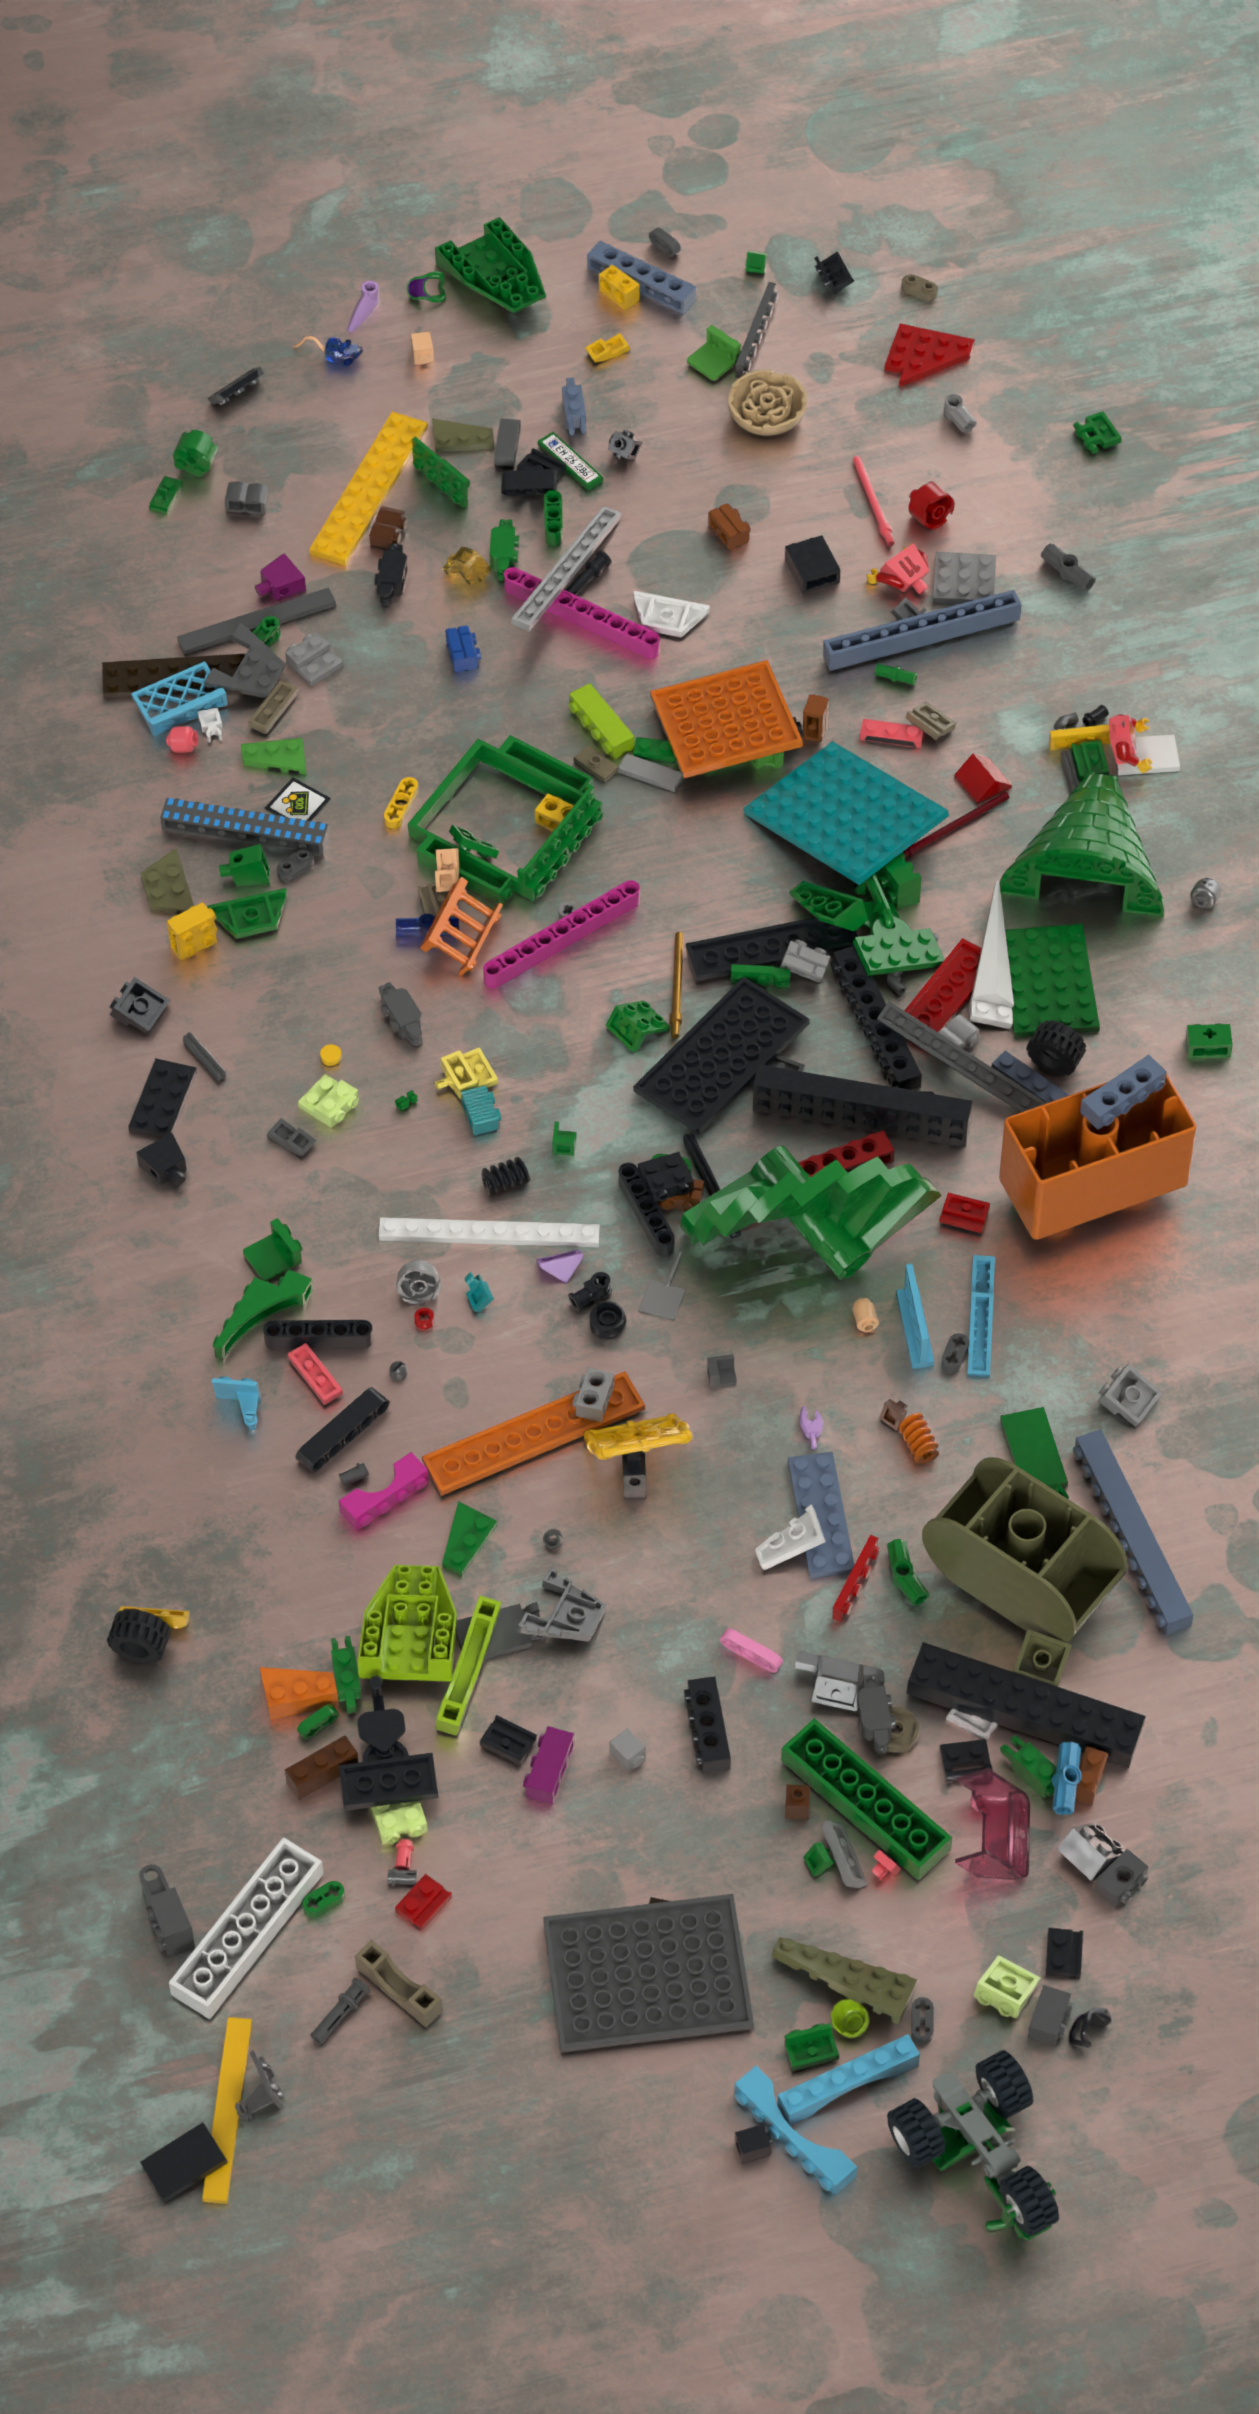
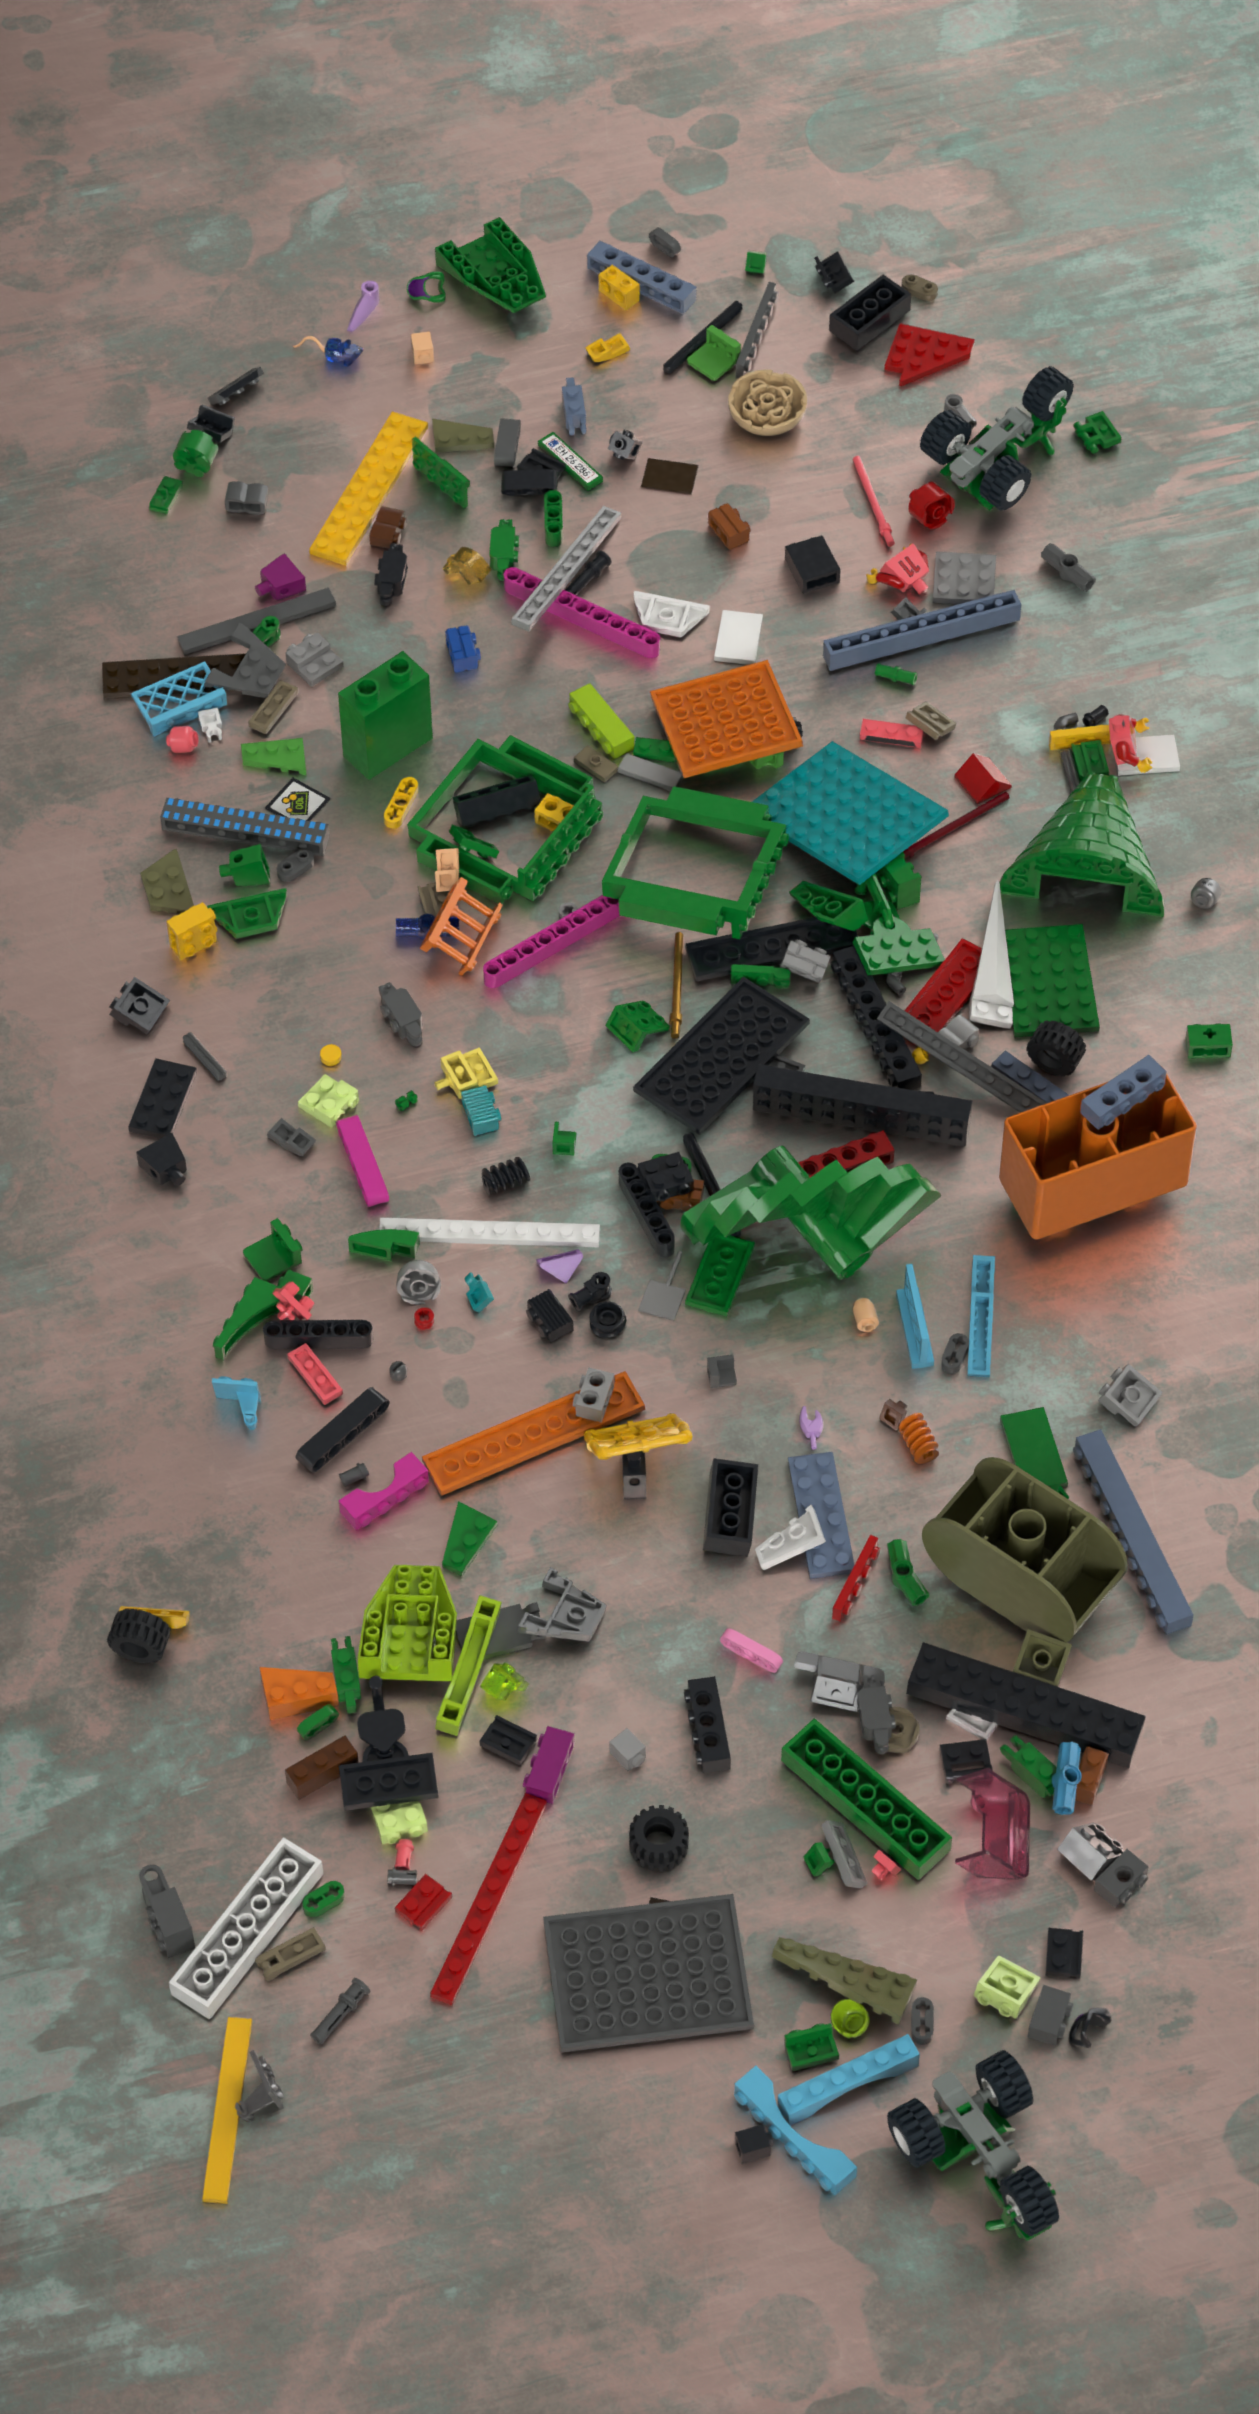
(184, 2162): black tile -> none
(213, 423): none -> black bracket
(290, 1305): none -> coral hips
(290, 1953): none -> dark tan plate
(362, 1161): none -> dark pink beam
(381, 1970): dark tan arch -> none
(385, 715): none -> green brick
(385, 1243): none -> green slope
(488, 1899): none -> red plate
(496, 800): none -> black brick
(503, 1680): none -> clear neon green brick
(549, 1315): none -> black brick
(555, 1542): dark grey hinge -> none
(659, 1854): none -> black tyre
(669, 475): none -> dark brown window
(687, 908): none -> green door
(695, 343): none -> black axle
(720, 1274): none -> green tile
(730, 1507): none -> black brick
(738, 637): none -> white tile
(797, 1802): reddish brown brick -> none
(815, 718): dark orange brick -> none
(870, 312): none -> black brick
(920, 1056): none -> yellow hinge
(964, 1212): red plate -> none
(990, 462): none -> piece

